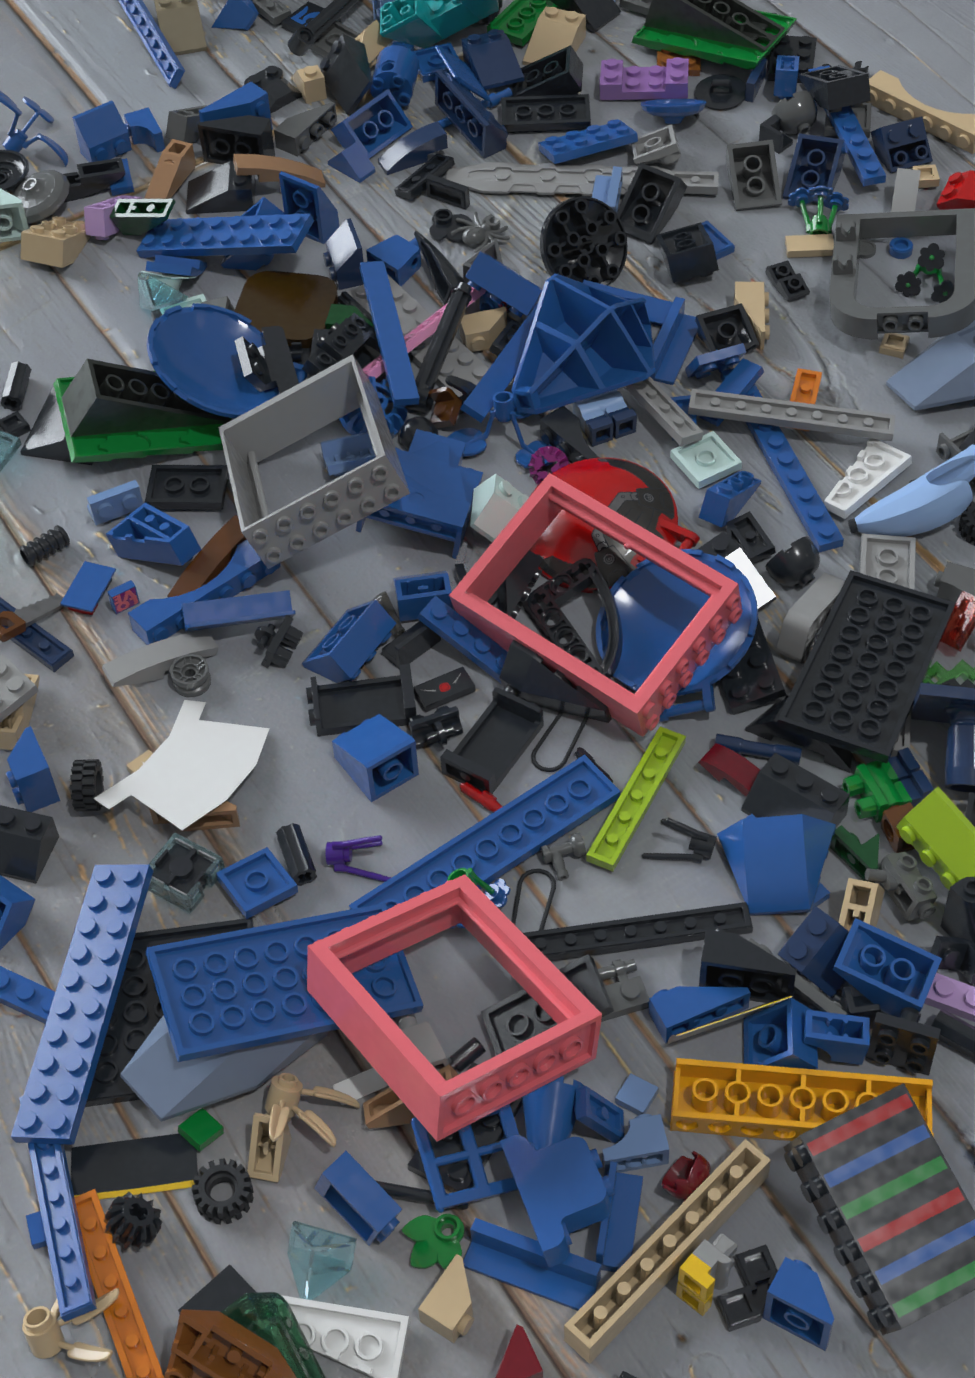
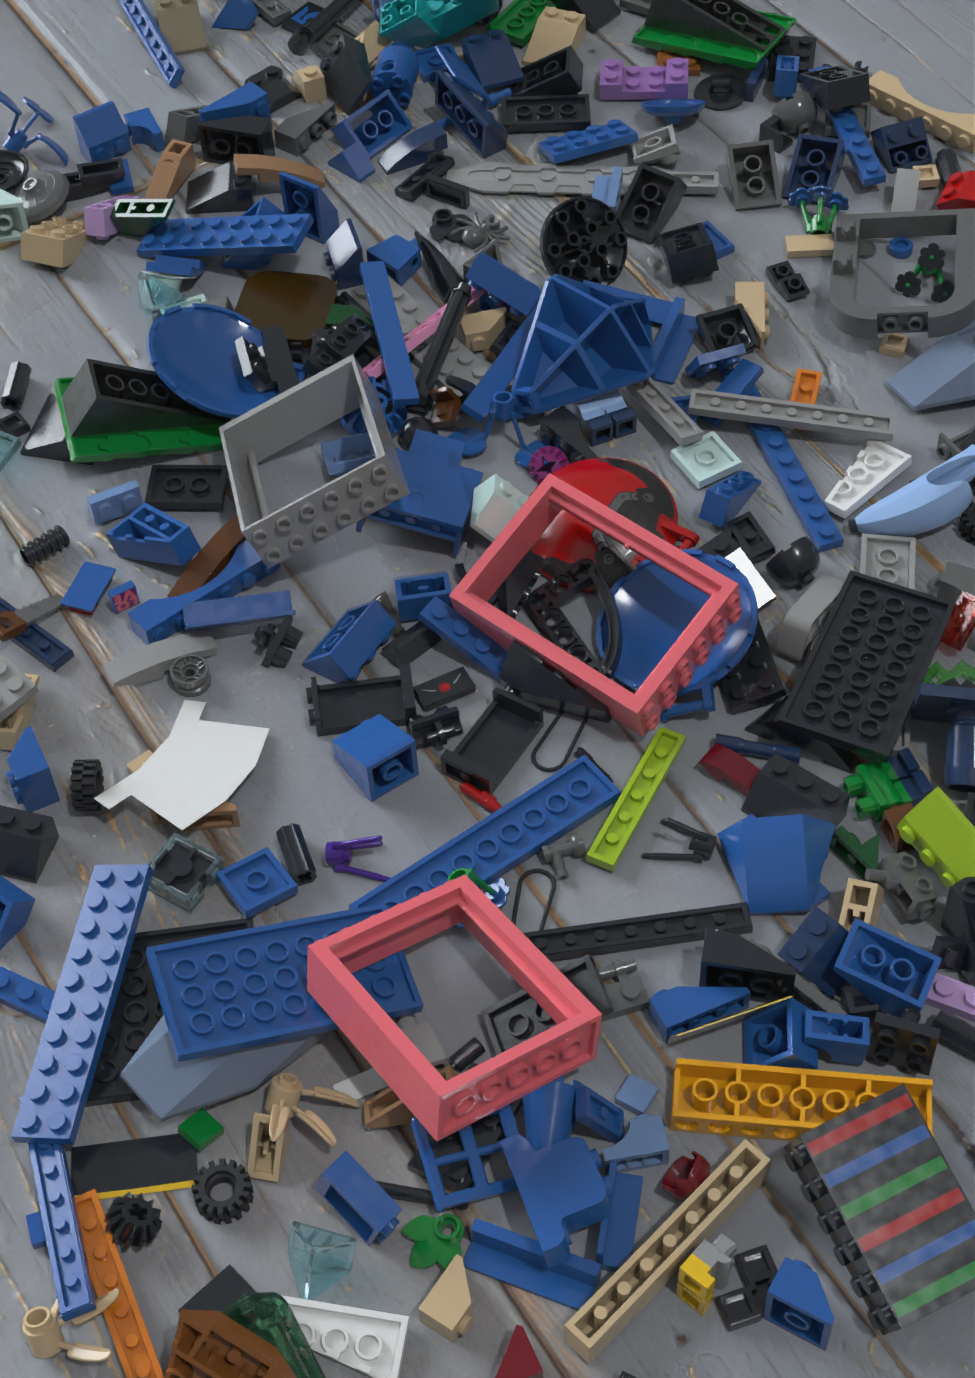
(947, 164): none -> black axle

